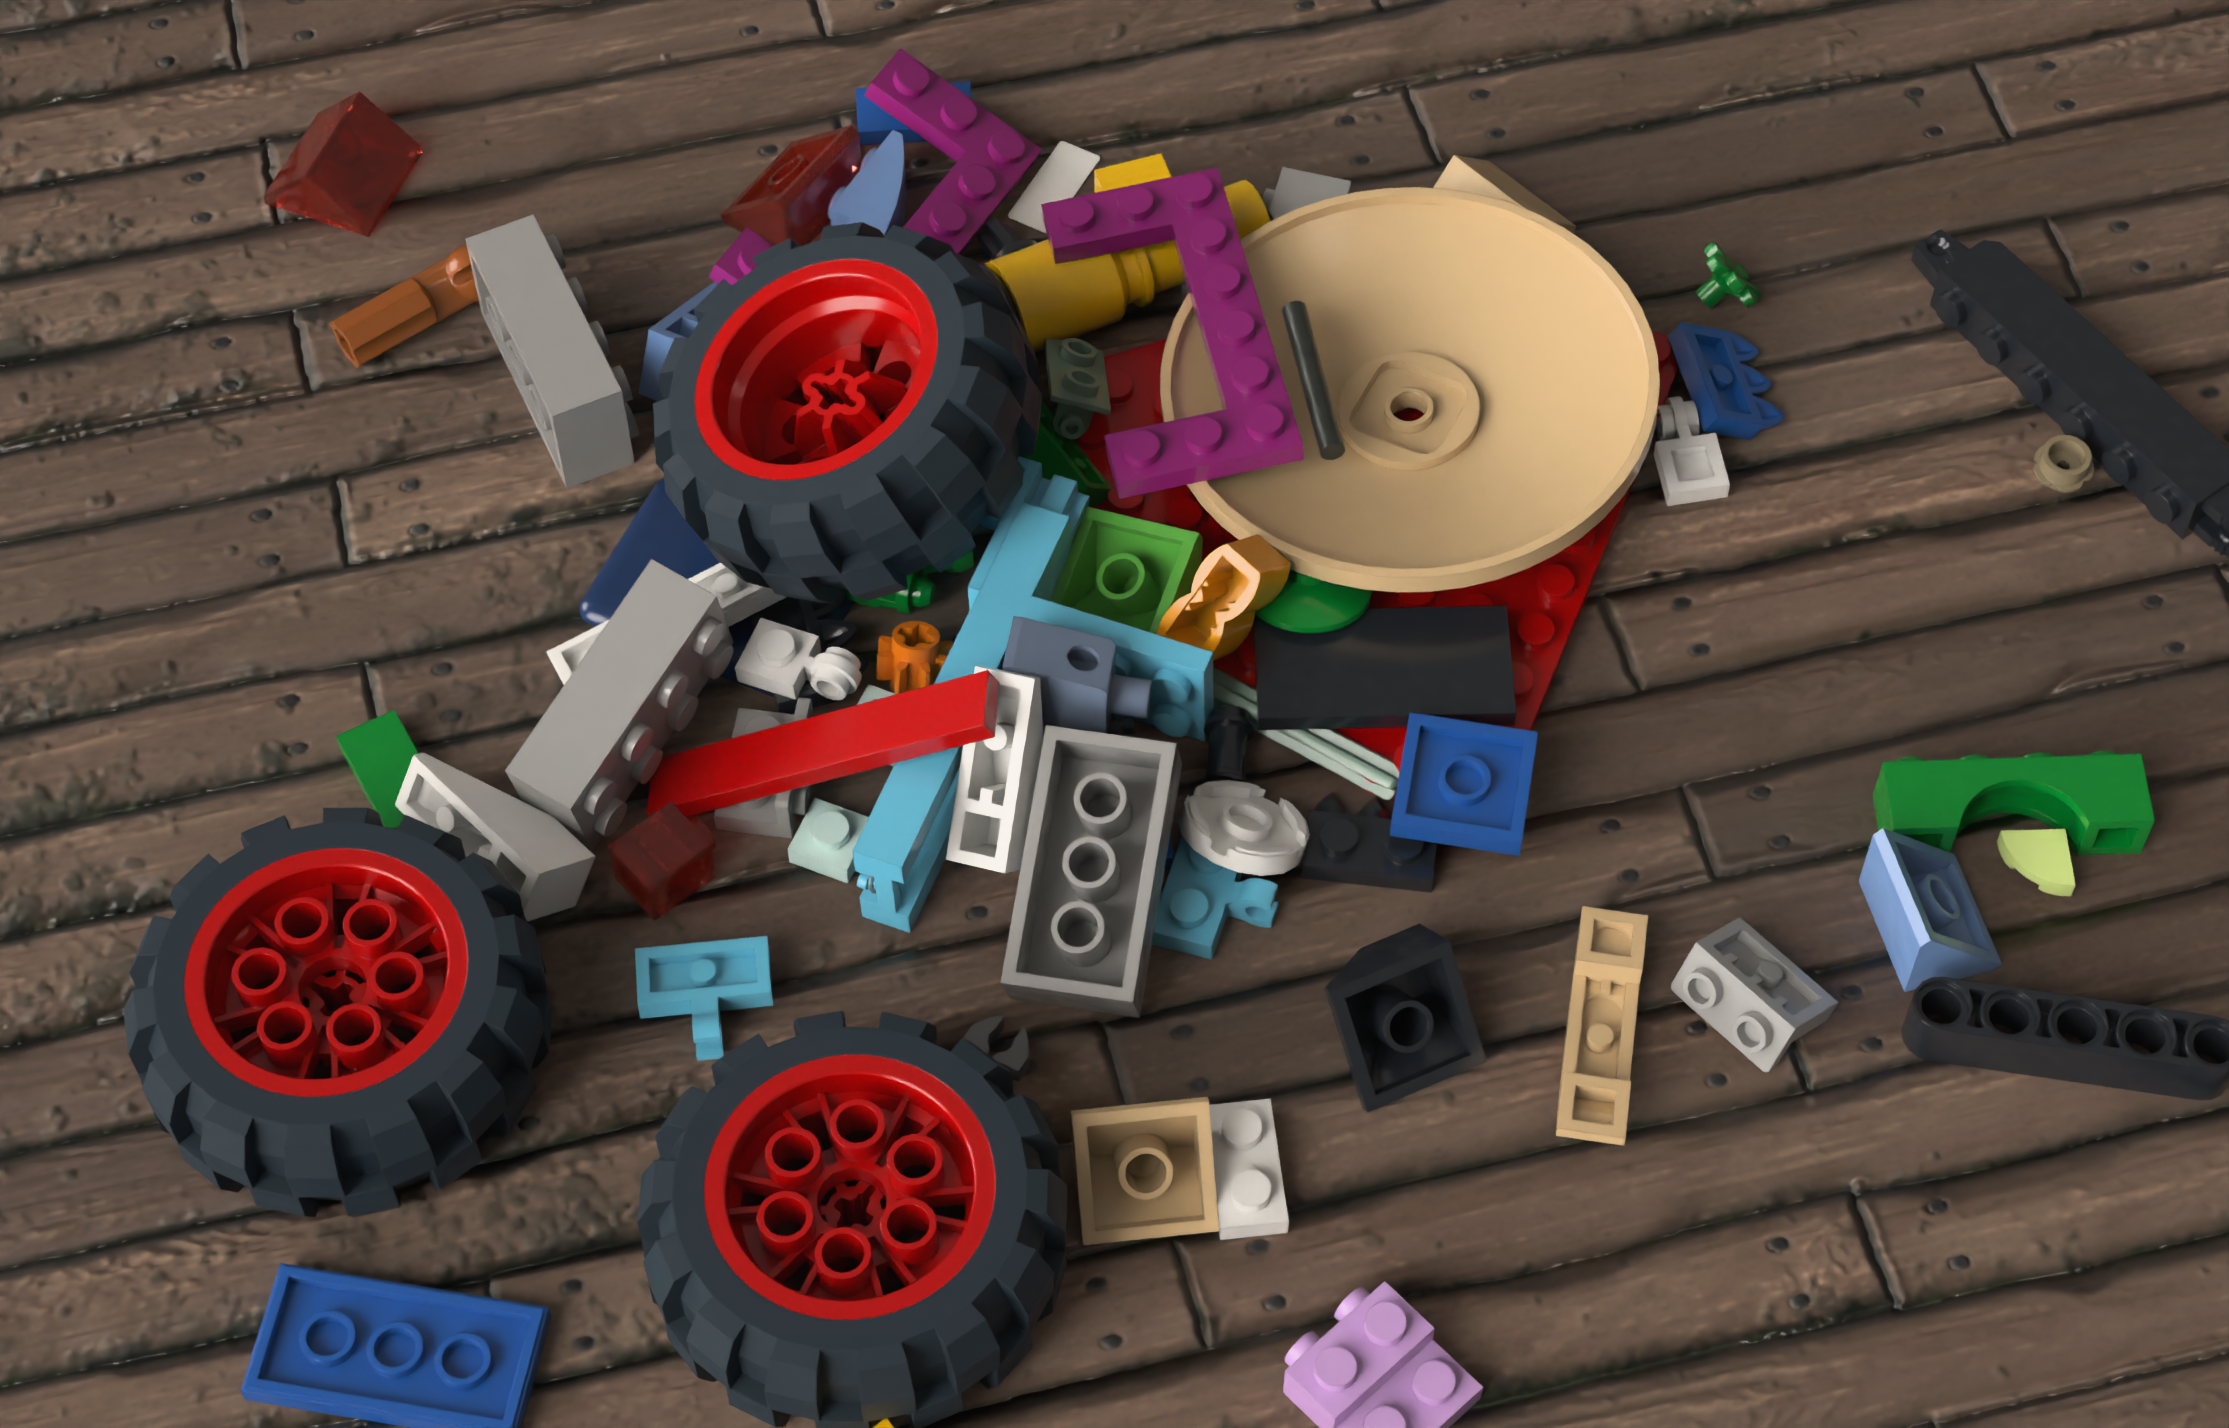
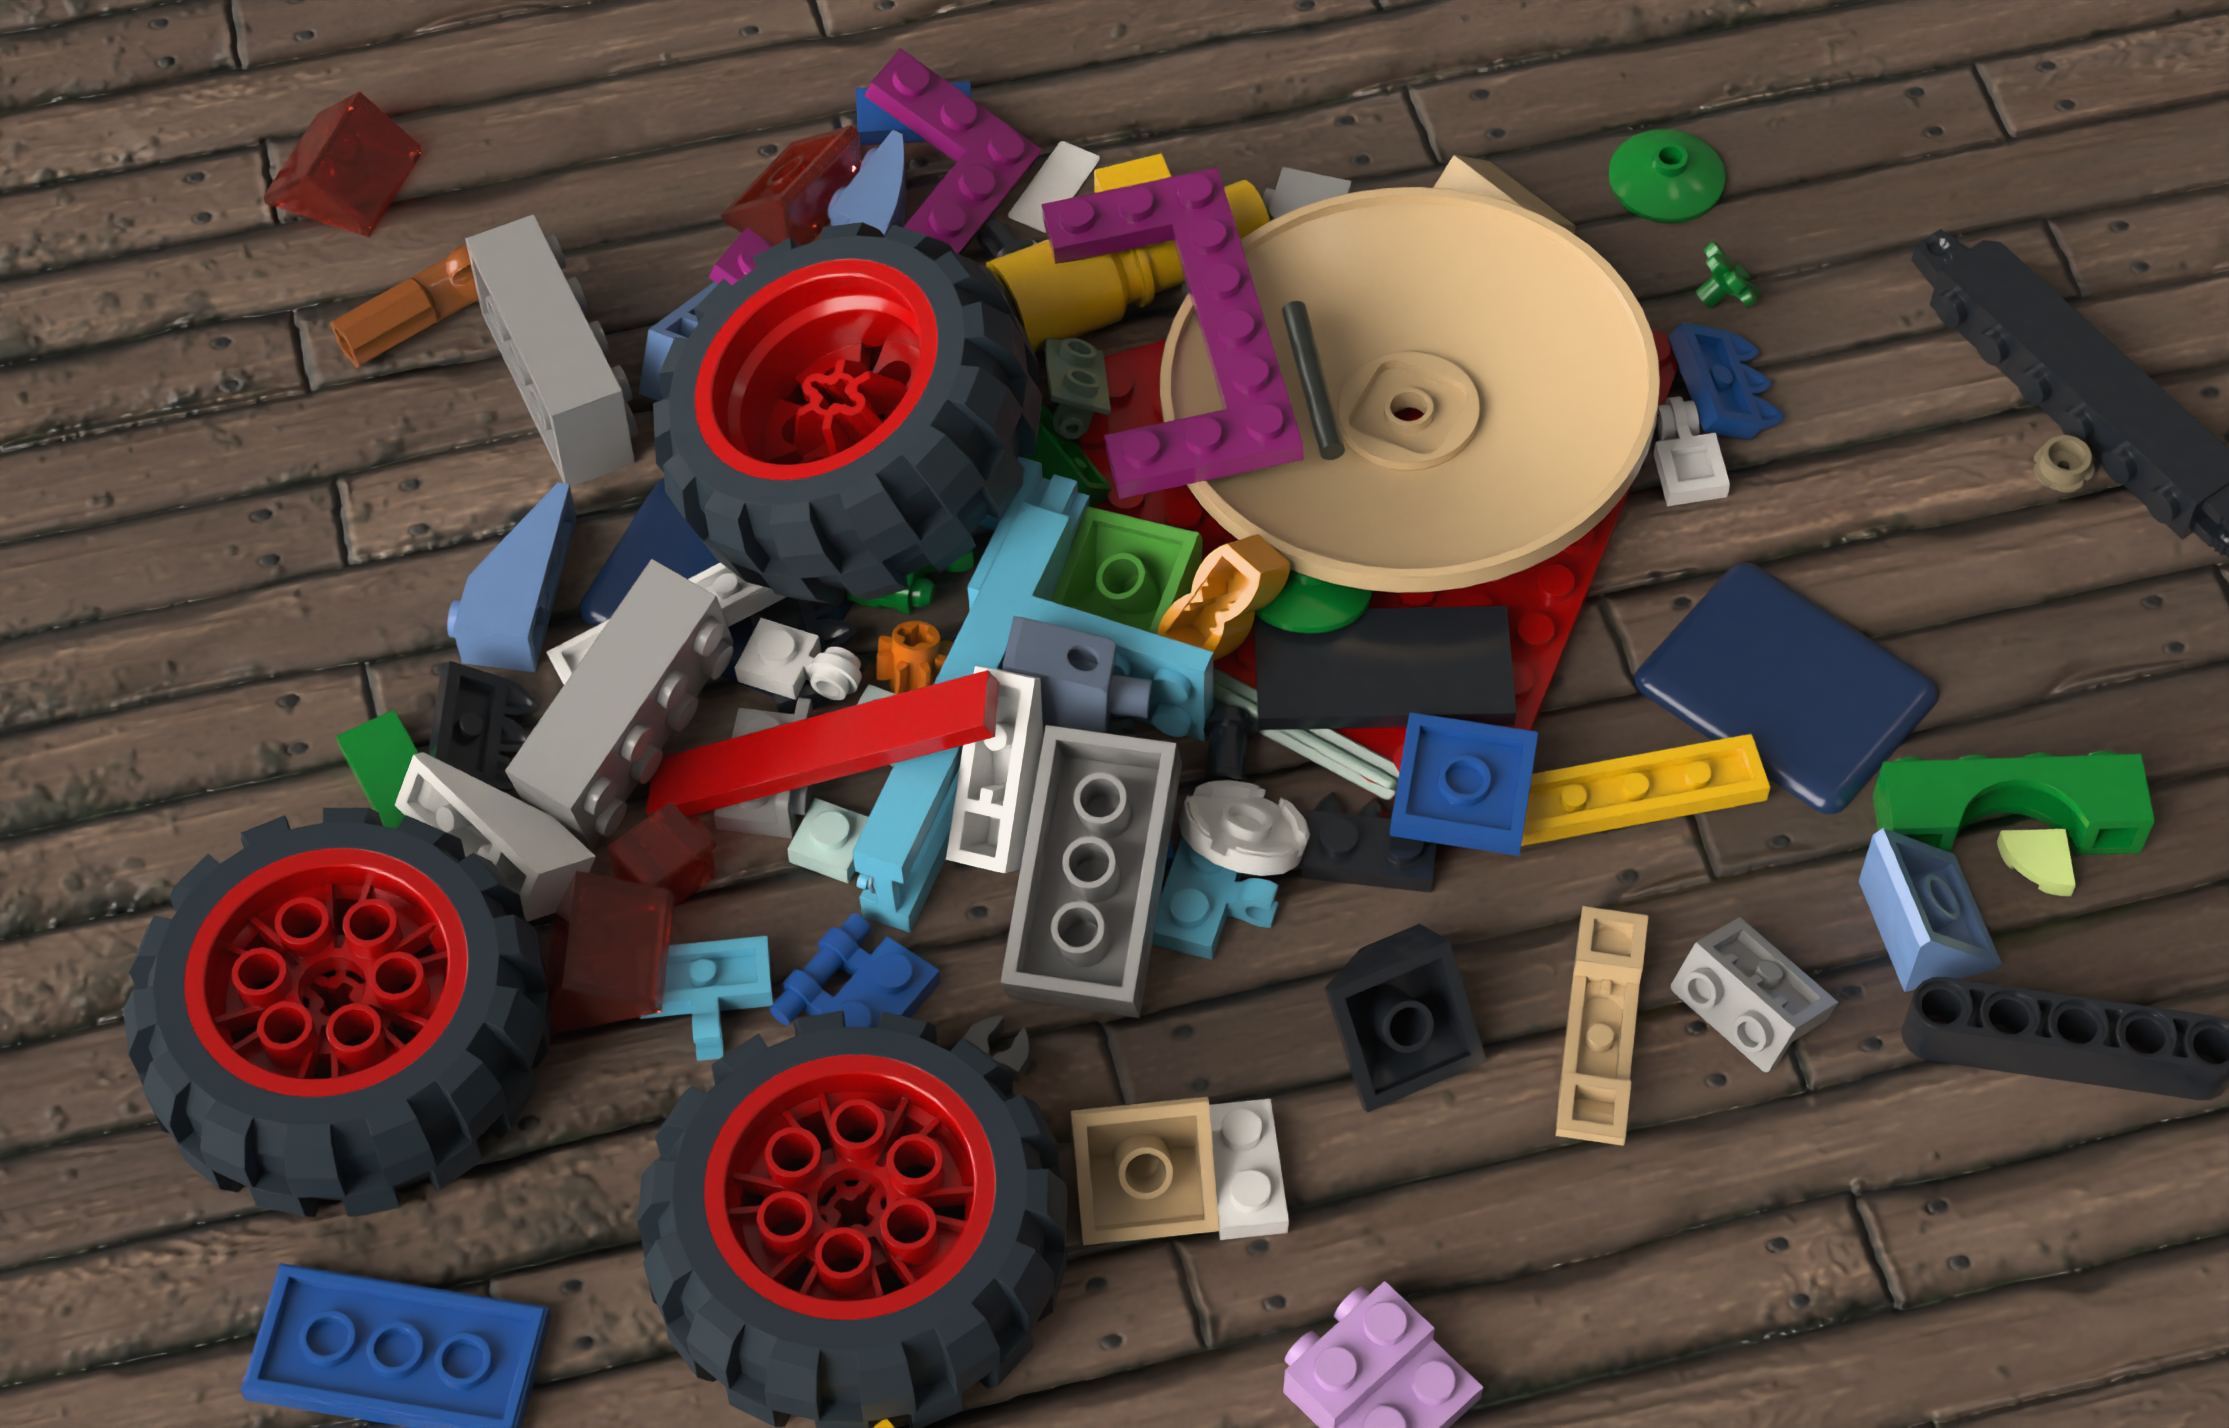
(473, 723): none -> black plate
(515, 589): none -> medium blue slope
(607, 952): none -> clear red slope
(885, 981): none -> blue plate
(1644, 789): none -> yellow plate
(1667, 176): none -> green dish
(1794, 677): none -> dark blue piece

